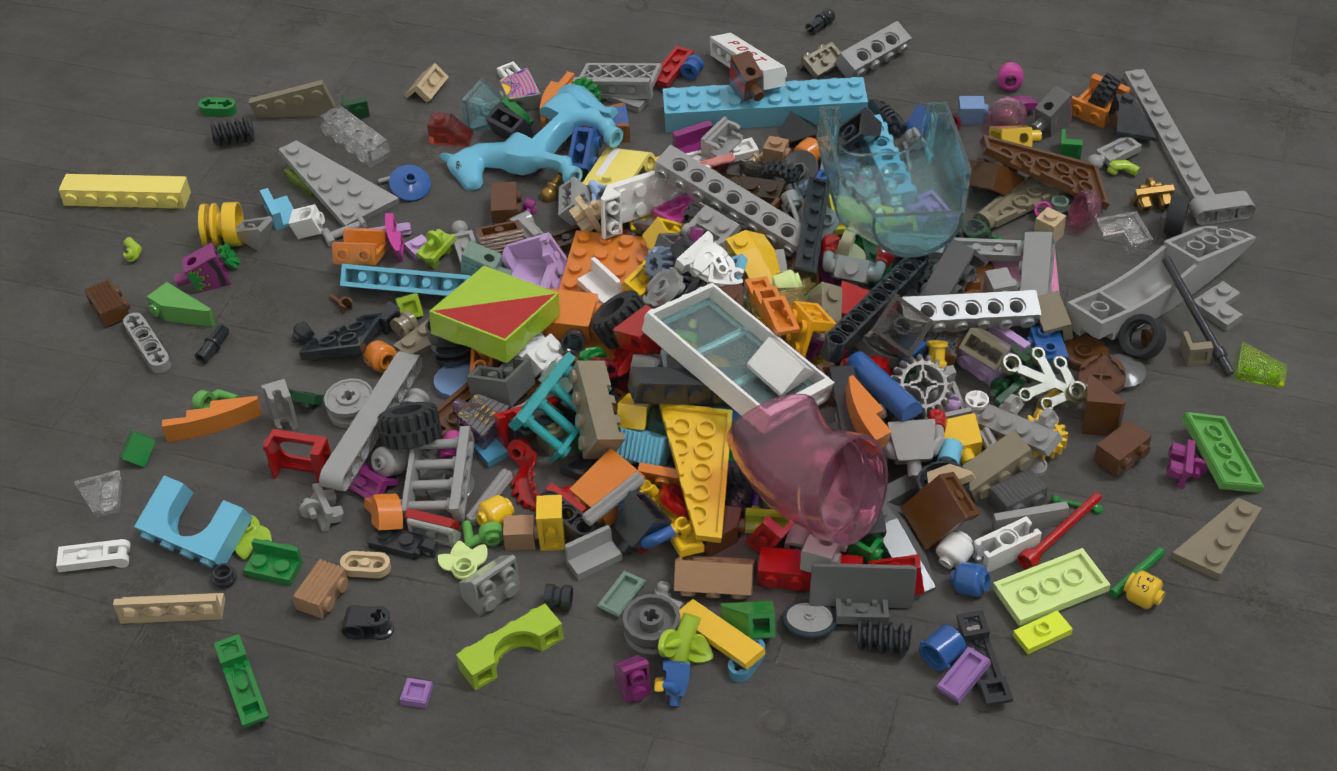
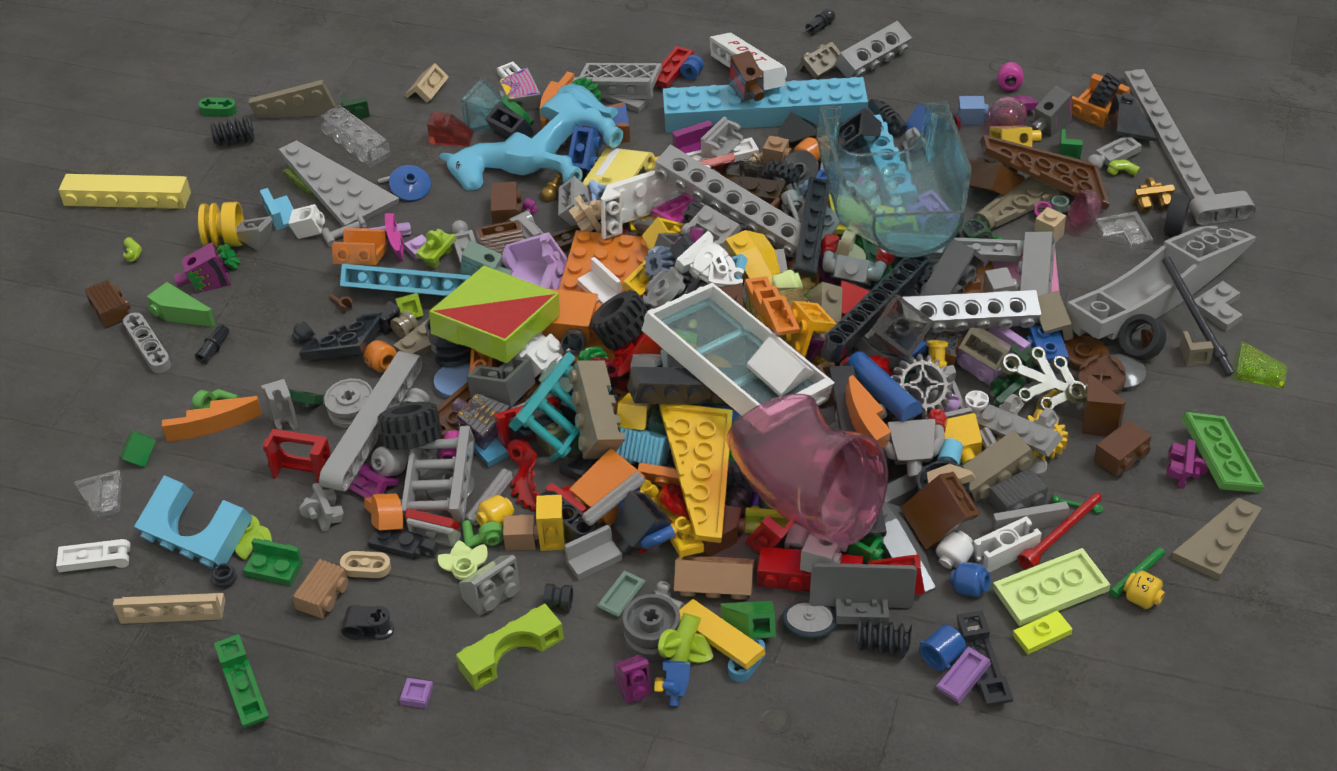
(630, 334): red torso -> none

